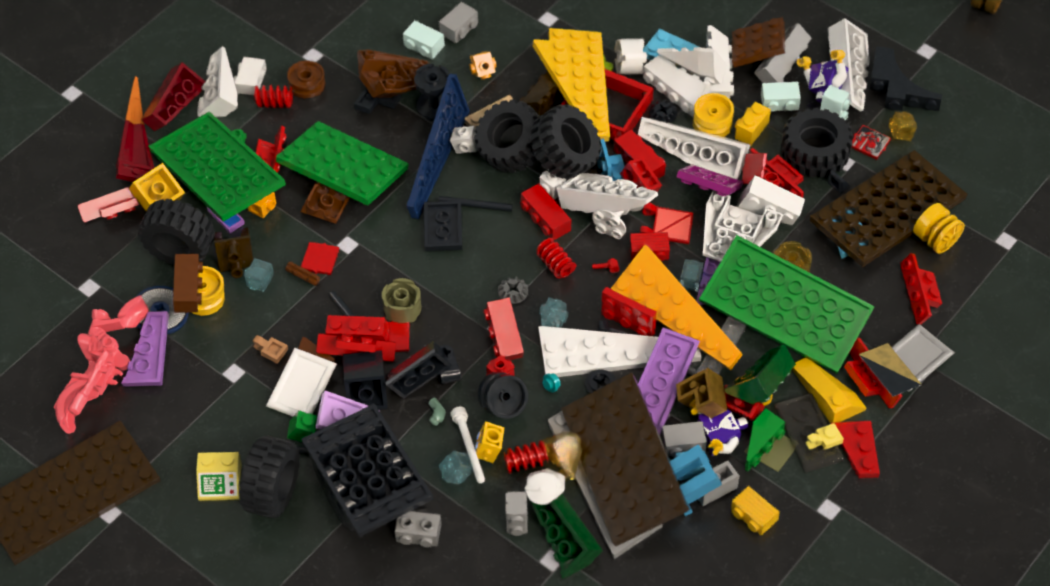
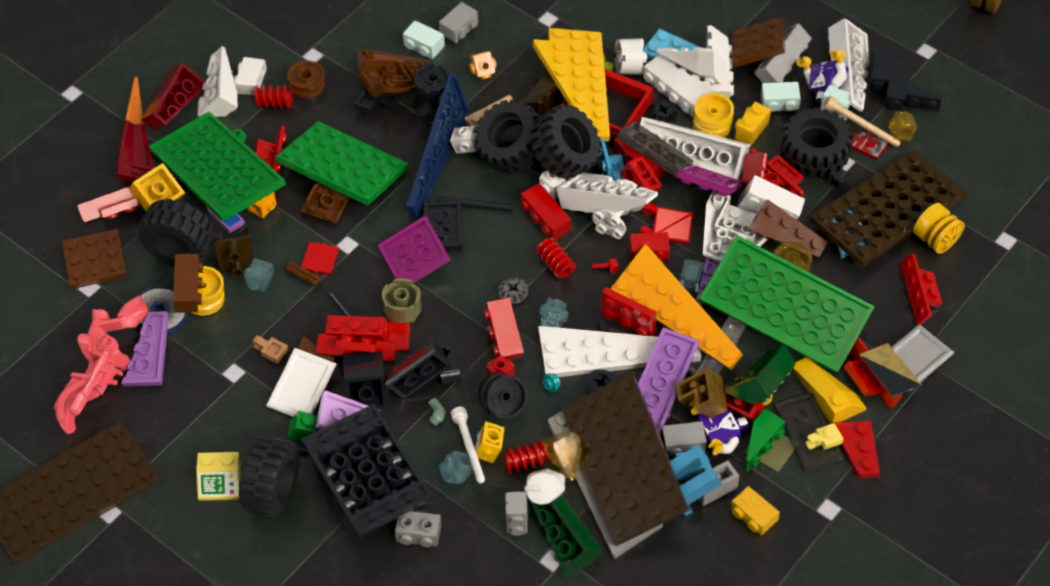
(94, 259): none -> reddish brown plate
(414, 251): none -> magenta plate
(654, 148): none -> clear smoke tile
(781, 227): none -> reddish brown wing
(832, 104): none -> tan piece

